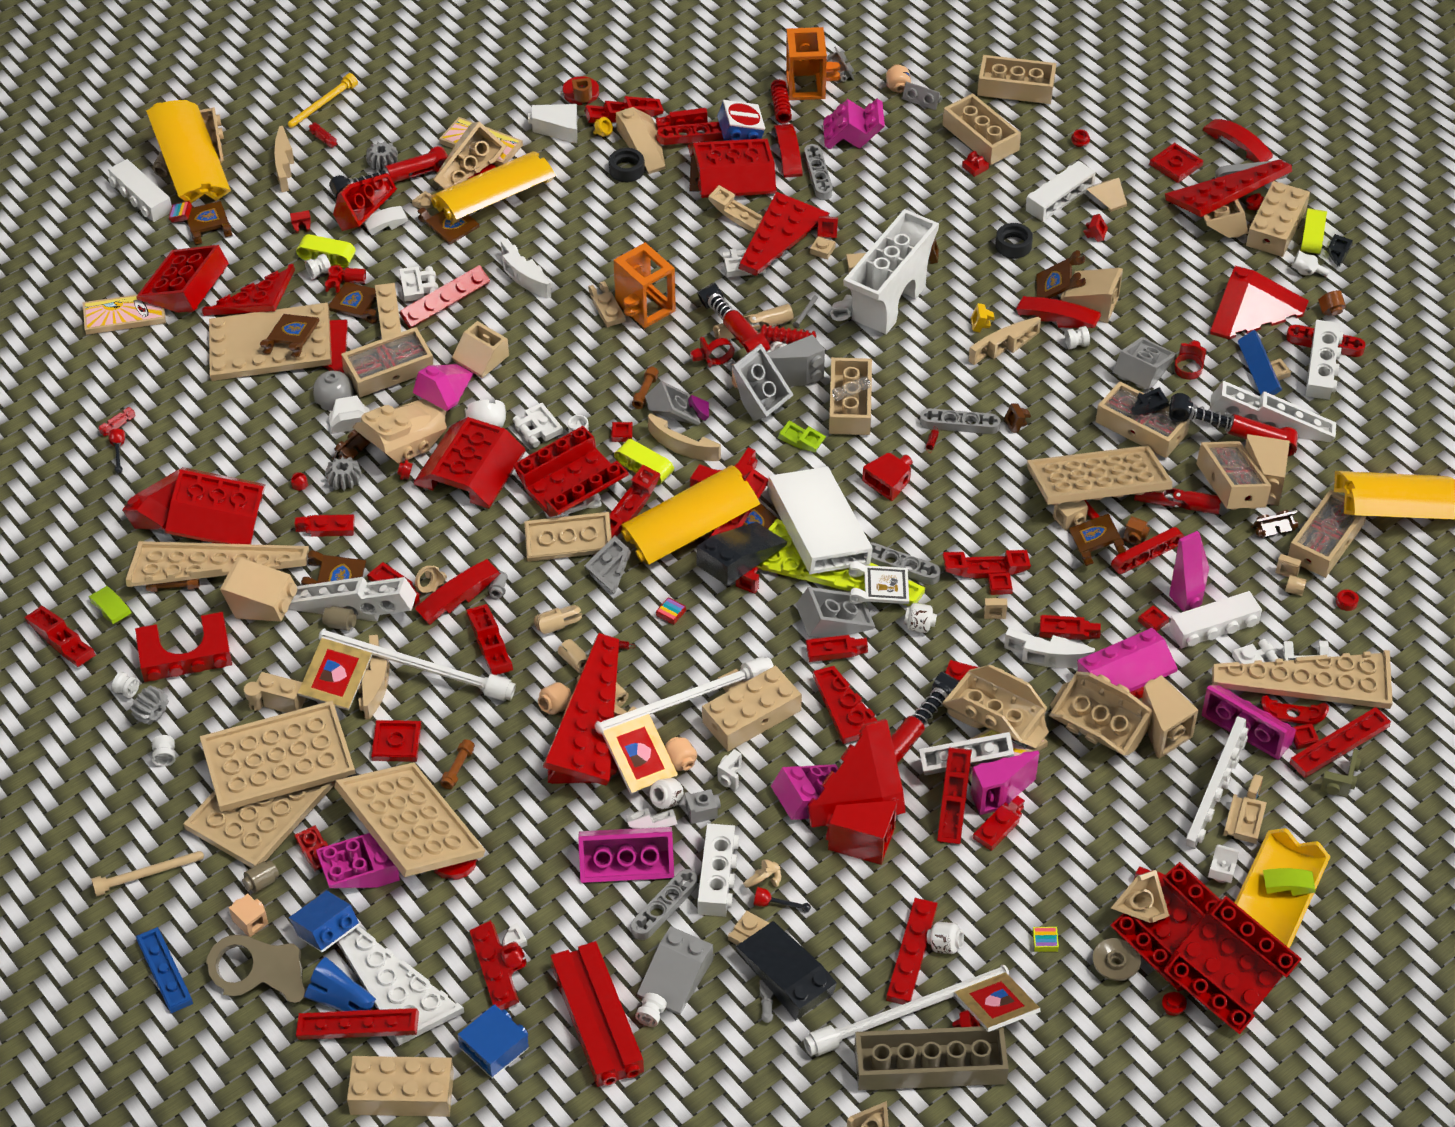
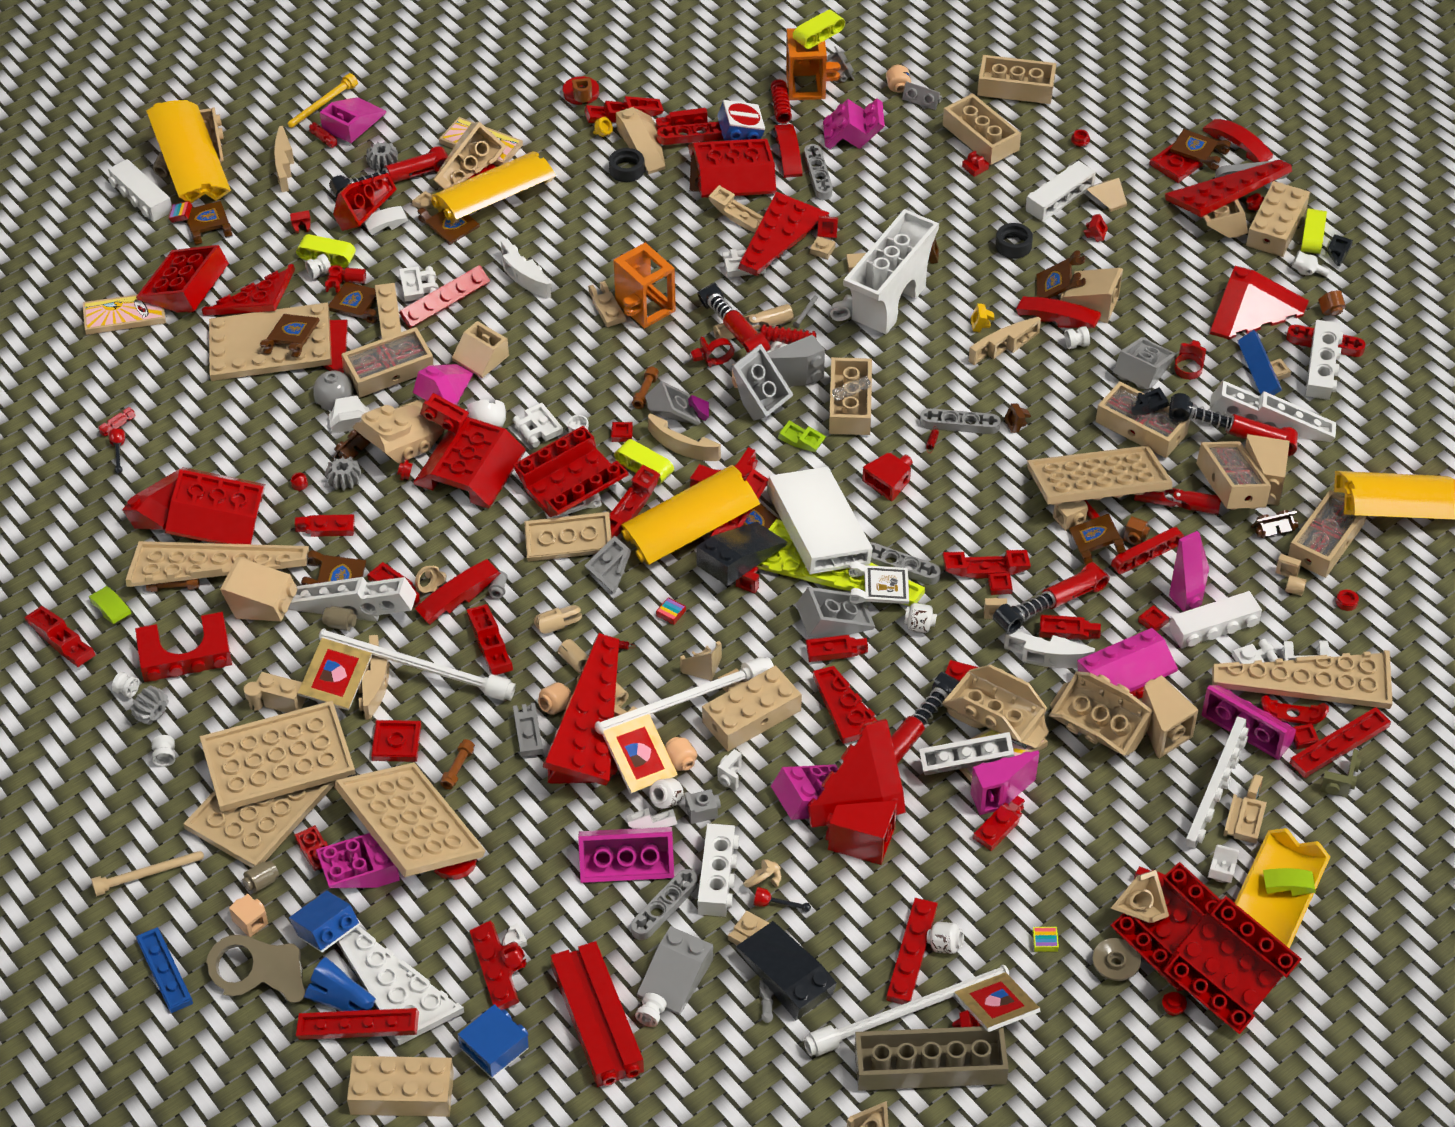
(350, 118): none -> dark pink slope
(444, 413): none -> red bracket
(528, 731): none -> light grey hinge
(555, 121): white slope -> none
(702, 664): none -> tan slope
(818, 29): none -> neon yellow beam
(954, 795): red slope -> none
(1090, 578): none -> piece
(1199, 148): none -> reddish brown flag

